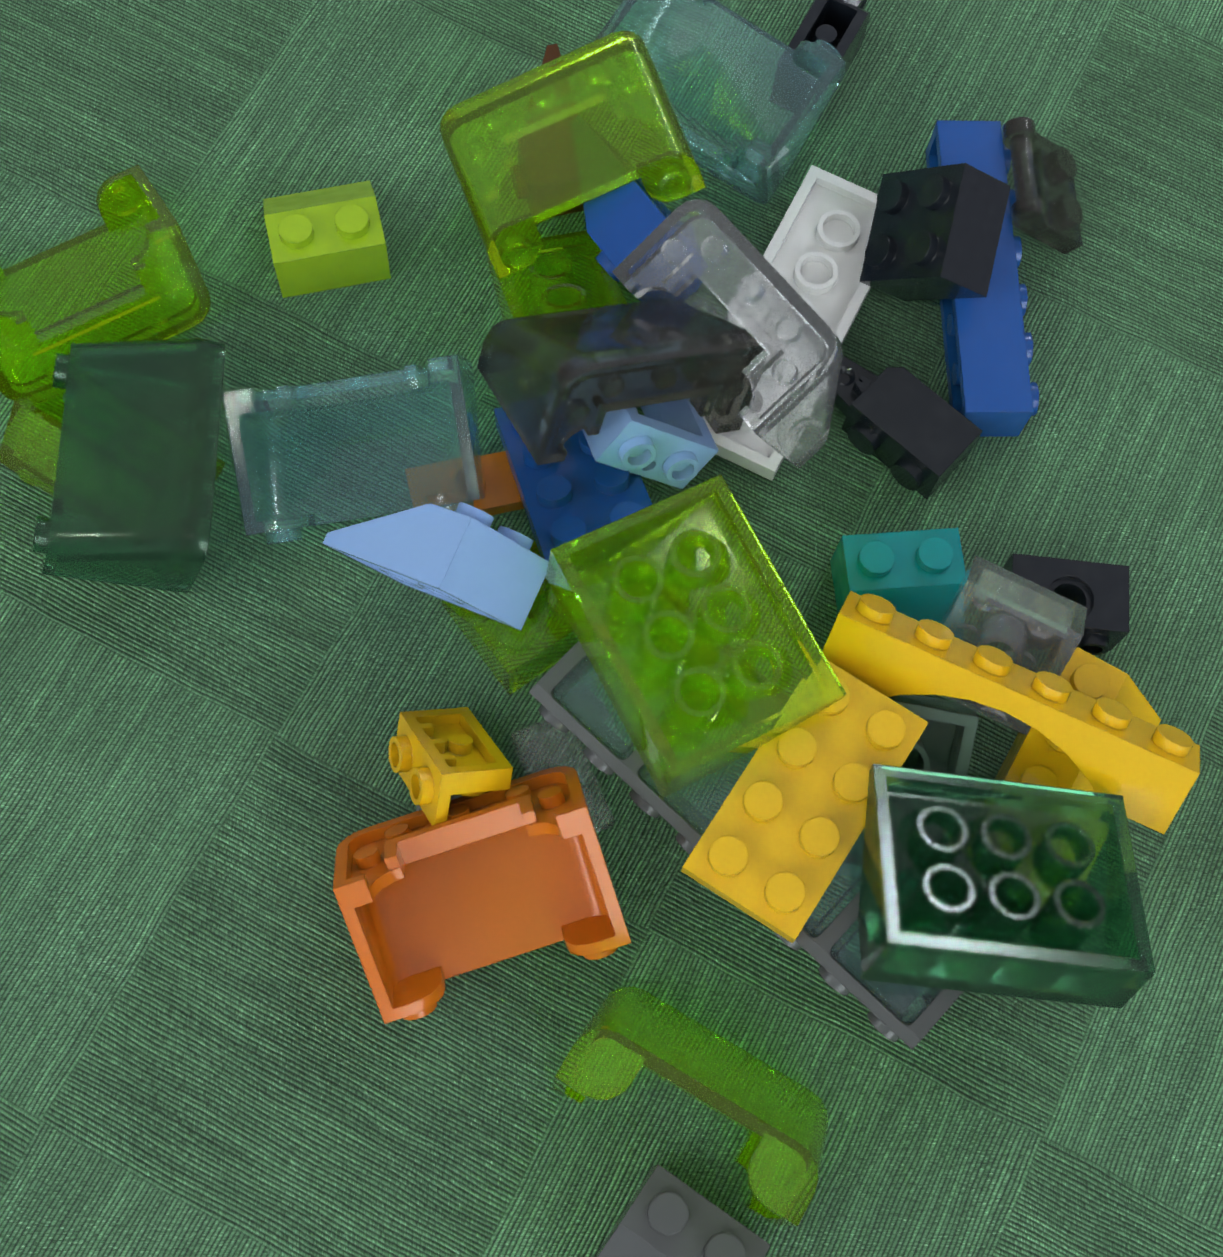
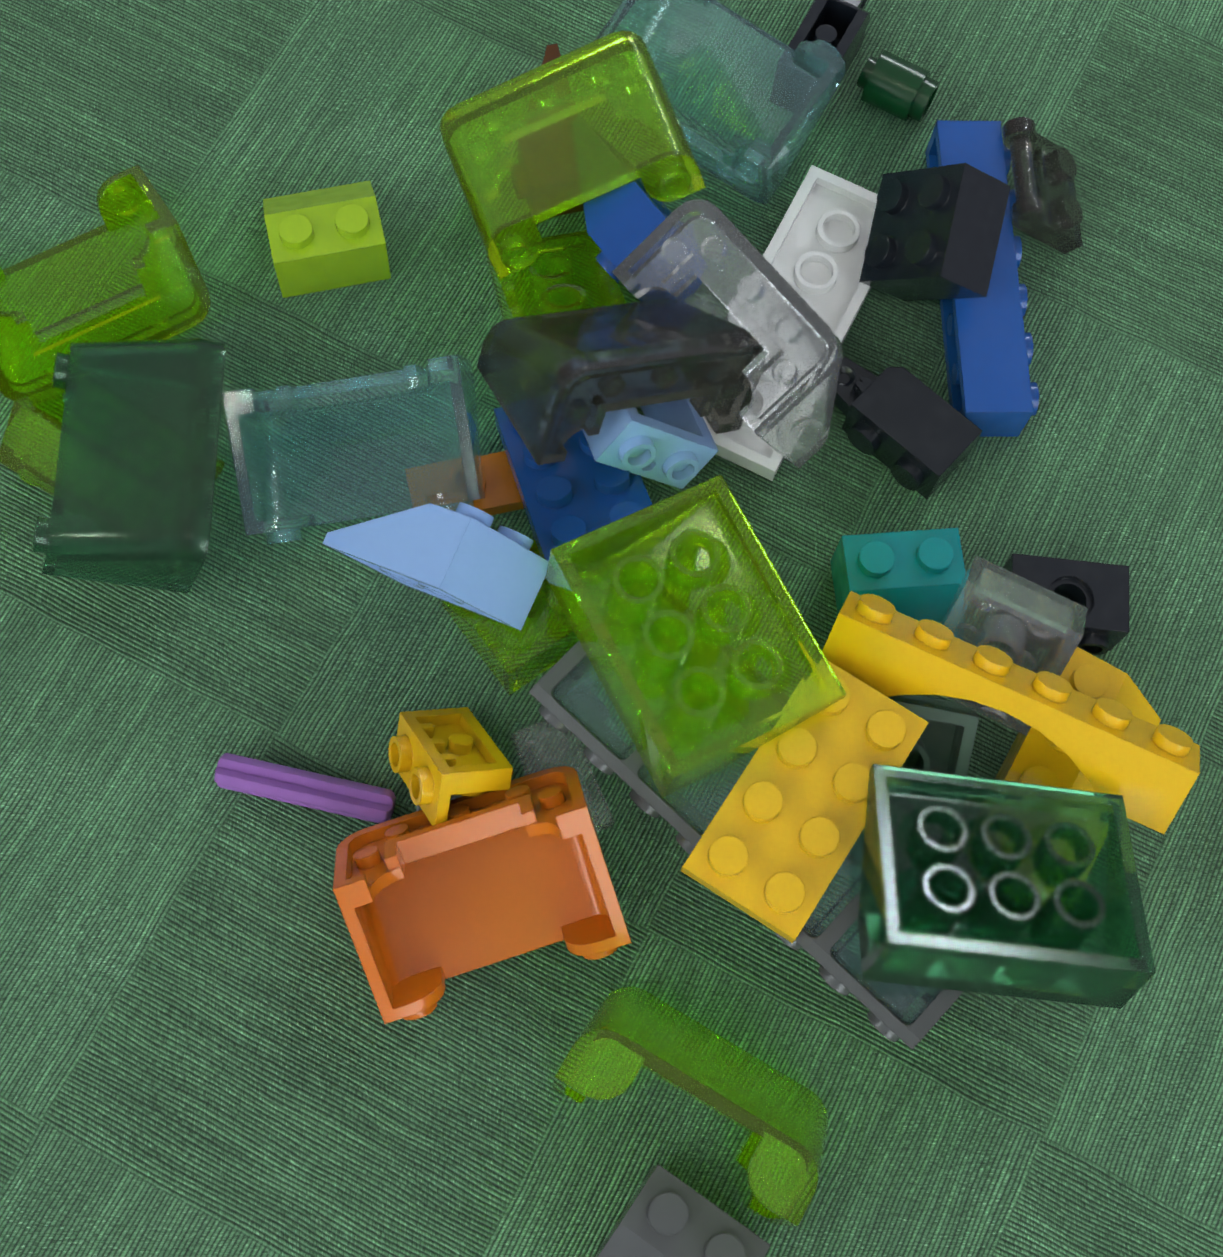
(305, 788): none -> medium lavender axle
(897, 86): none -> dark green brick

